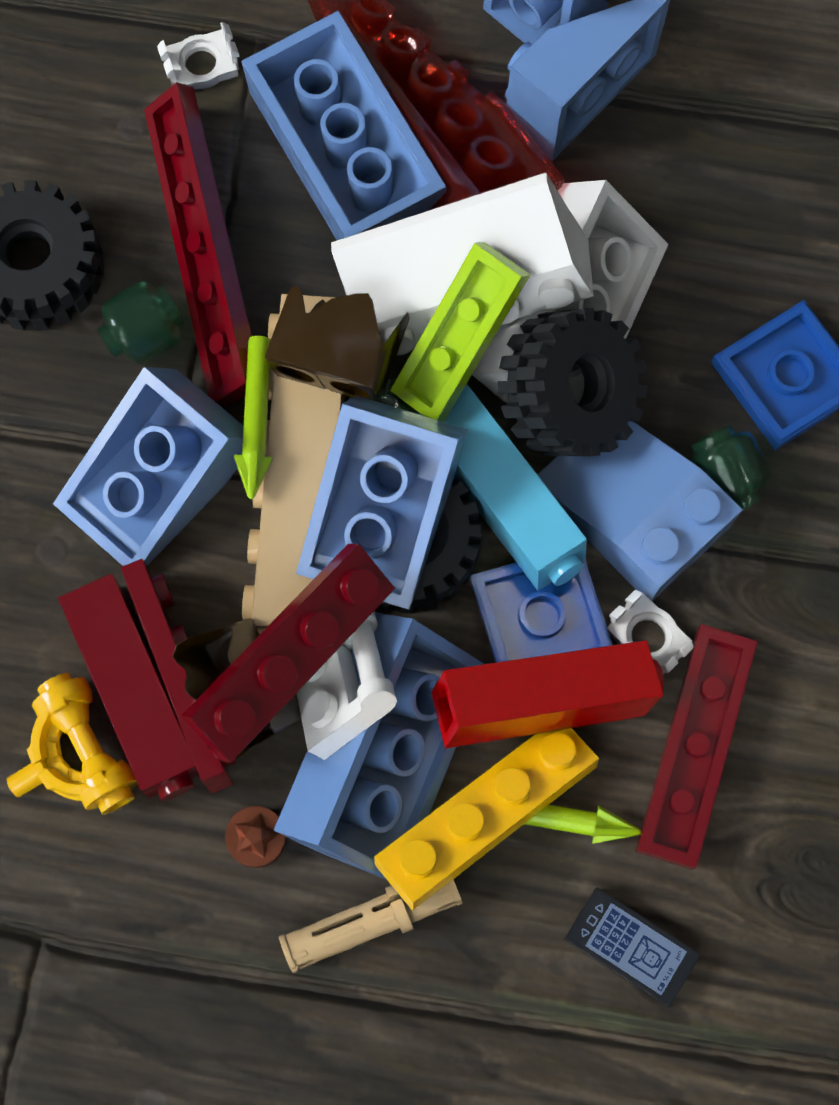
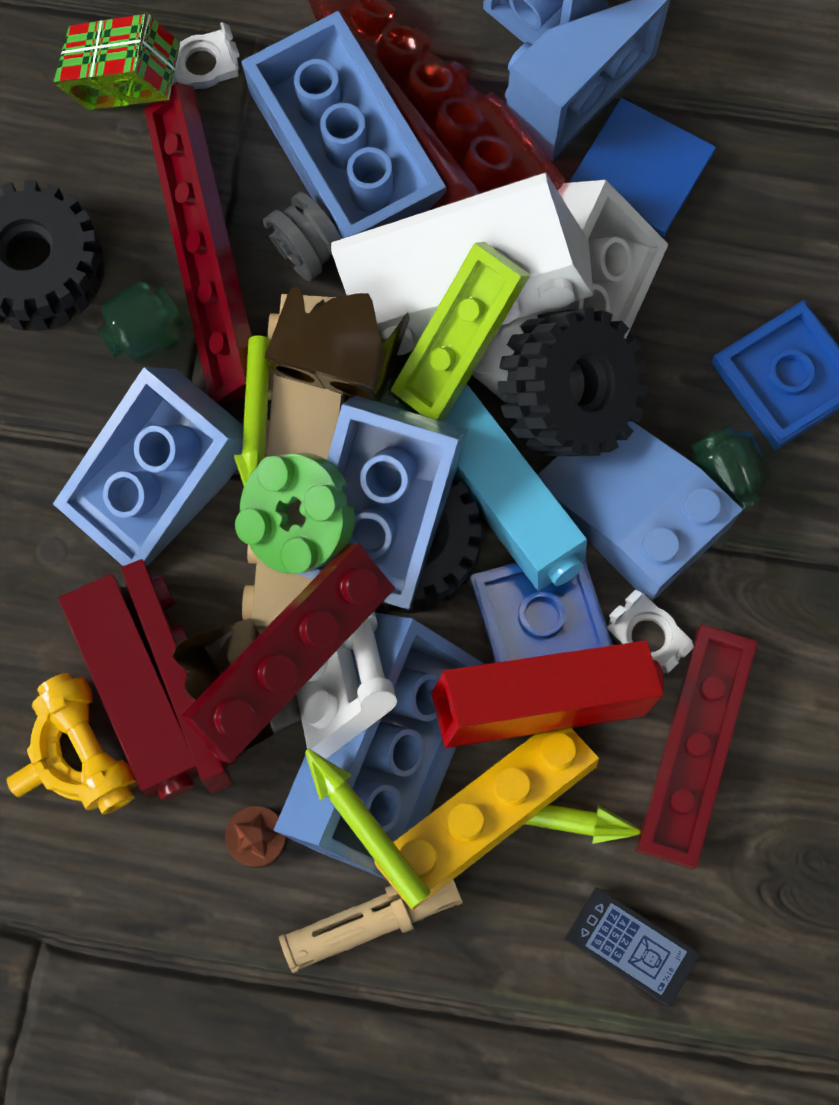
(103, 63): none -> piece
(265, 518): none -> bright green plate
(303, 235): none -> dark grey wheel
(331, 782): none -> lime piece
(646, 163): none -> blue tile

